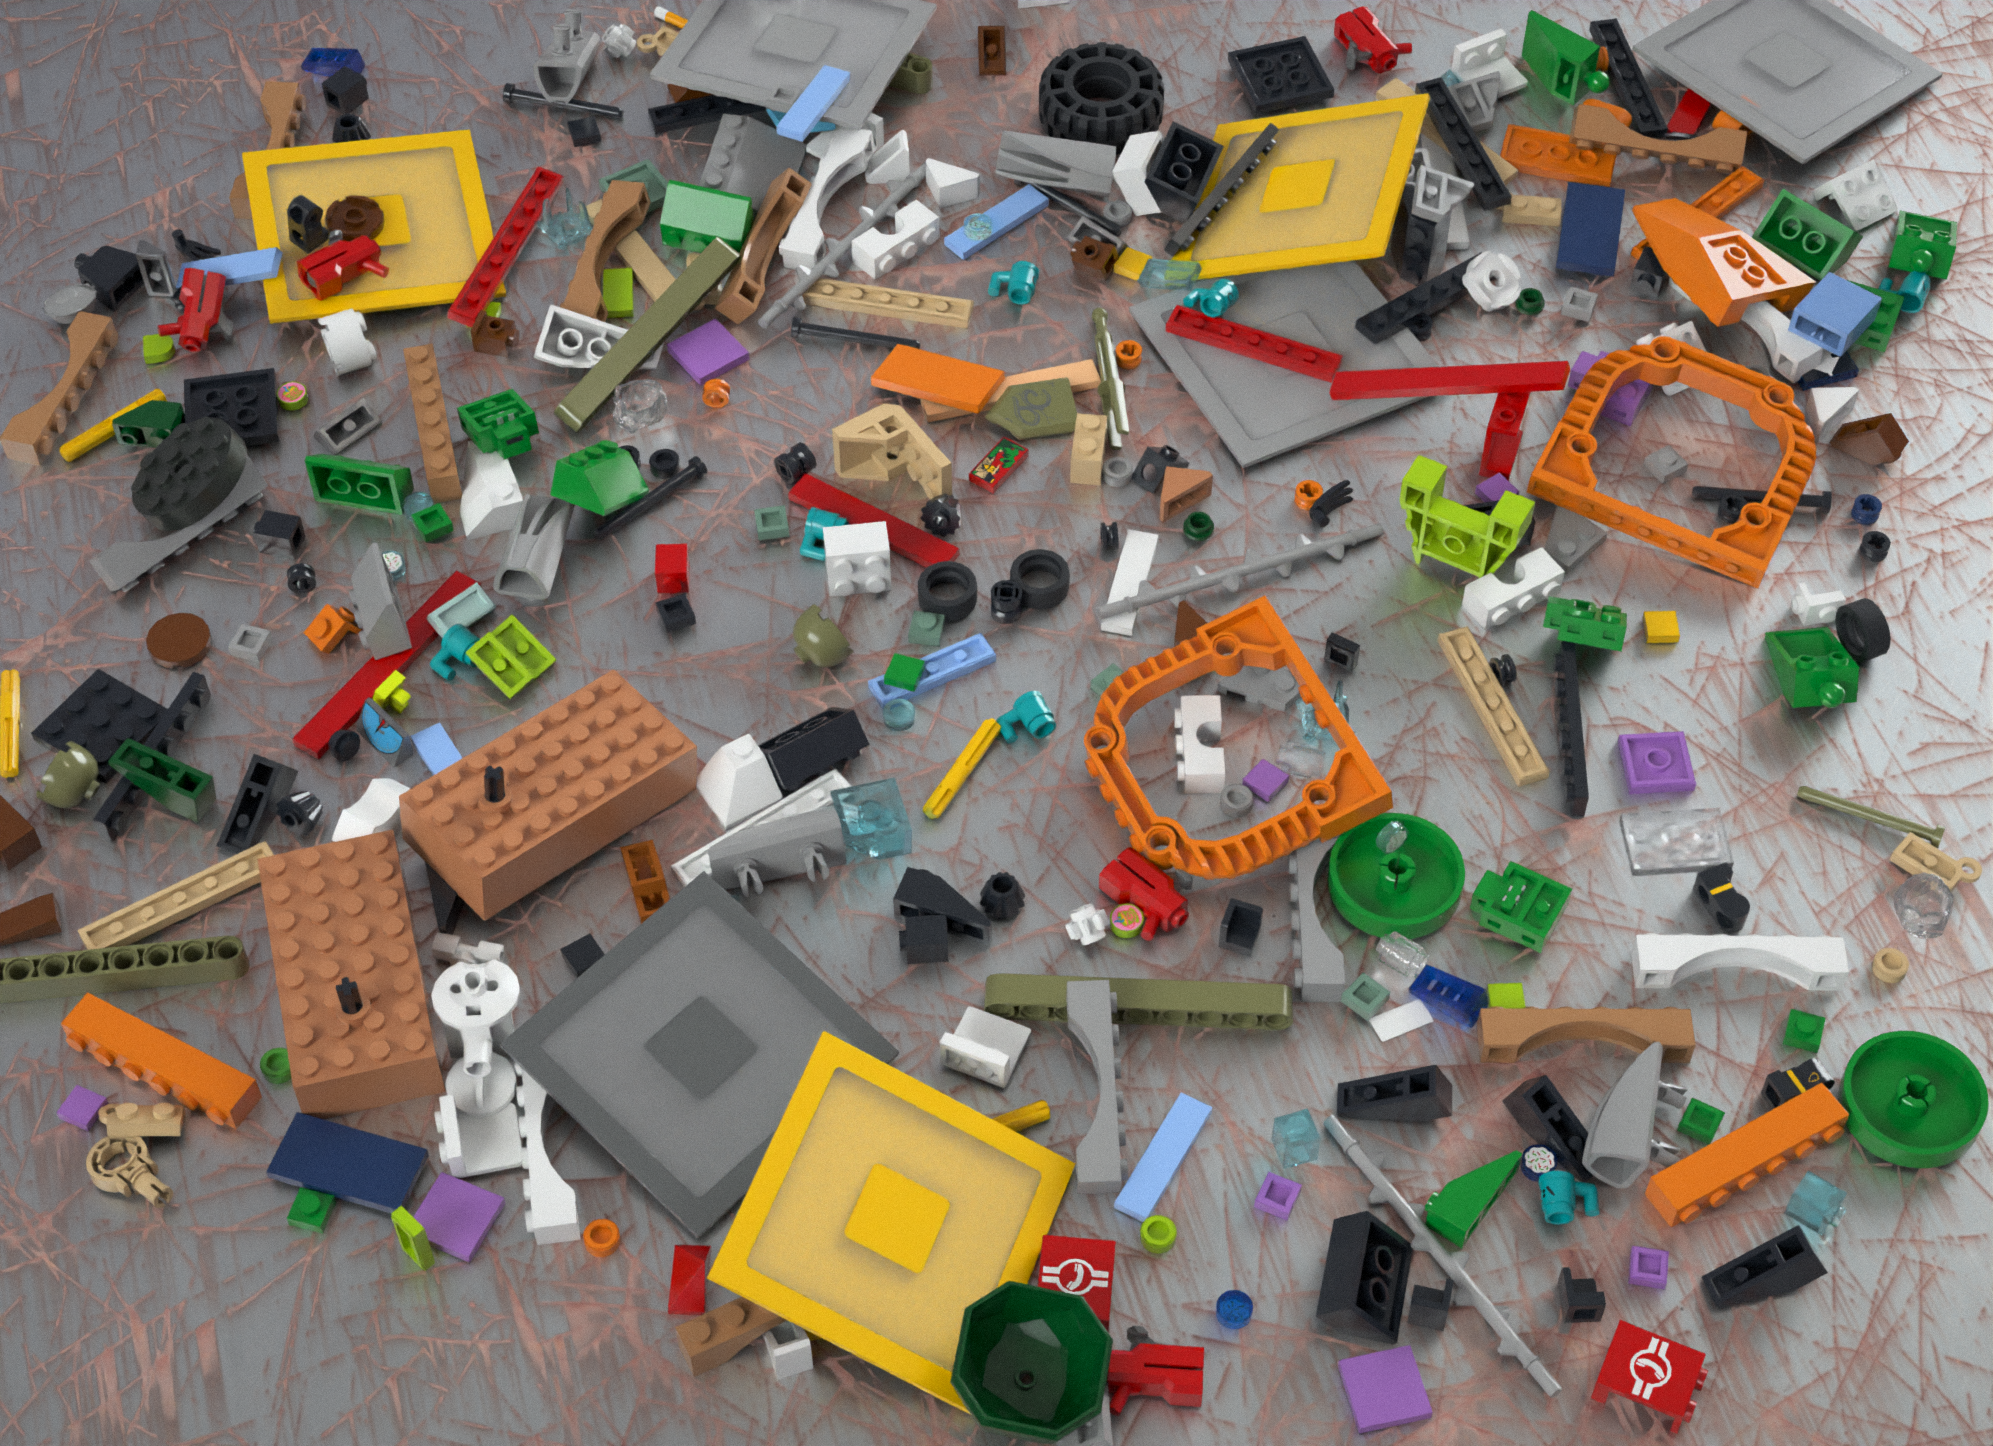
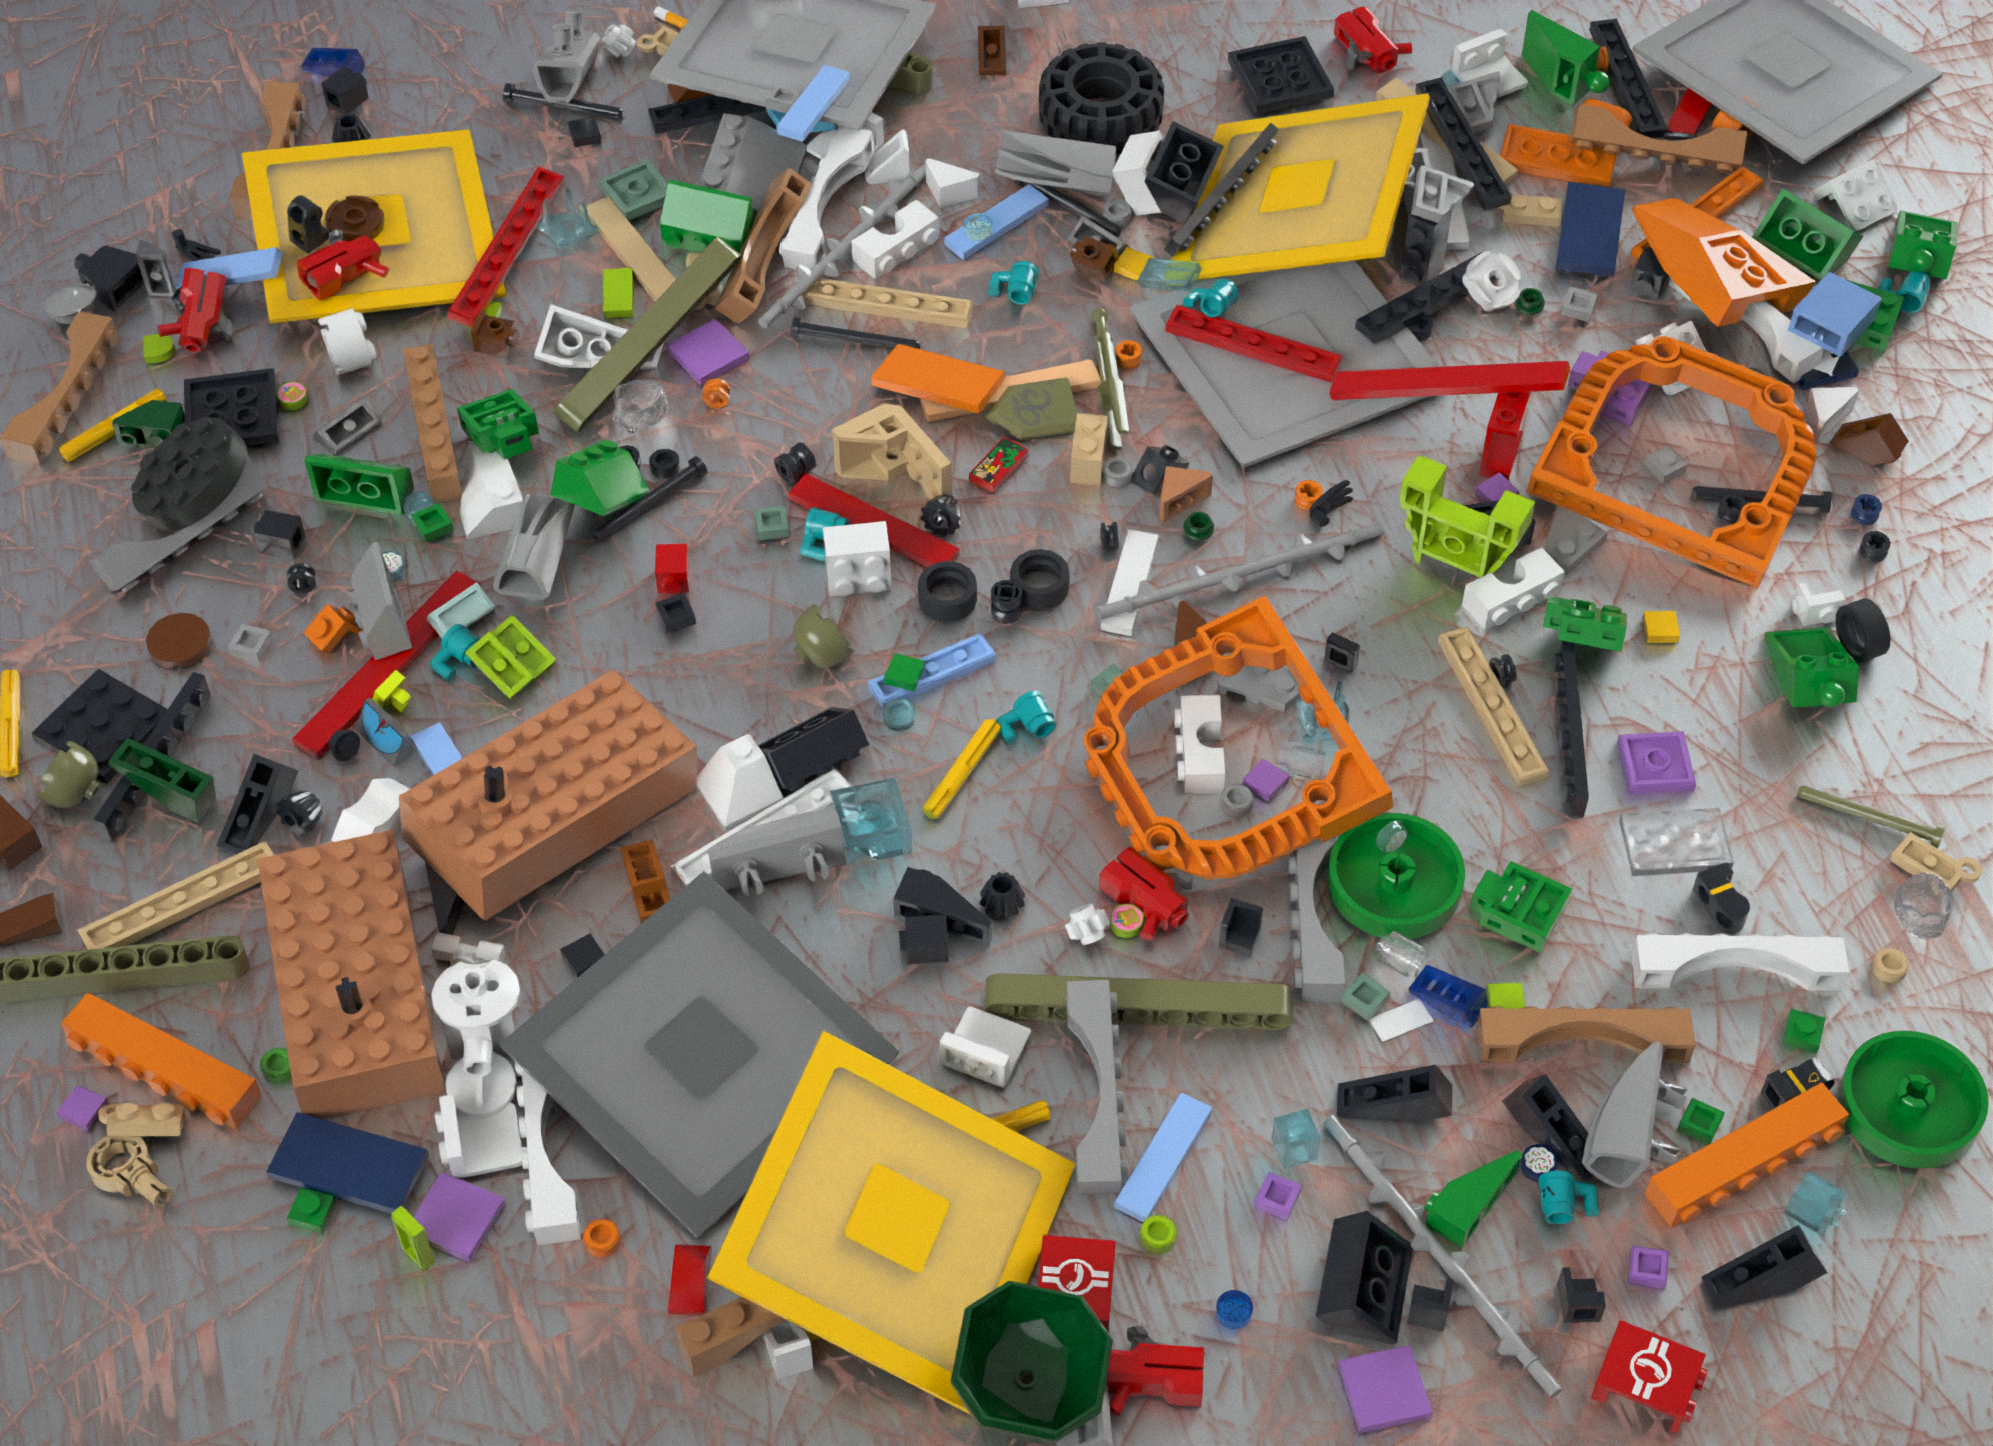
(621, 212): medium nougat arch -> none
(926, 628): sand green plate -> none

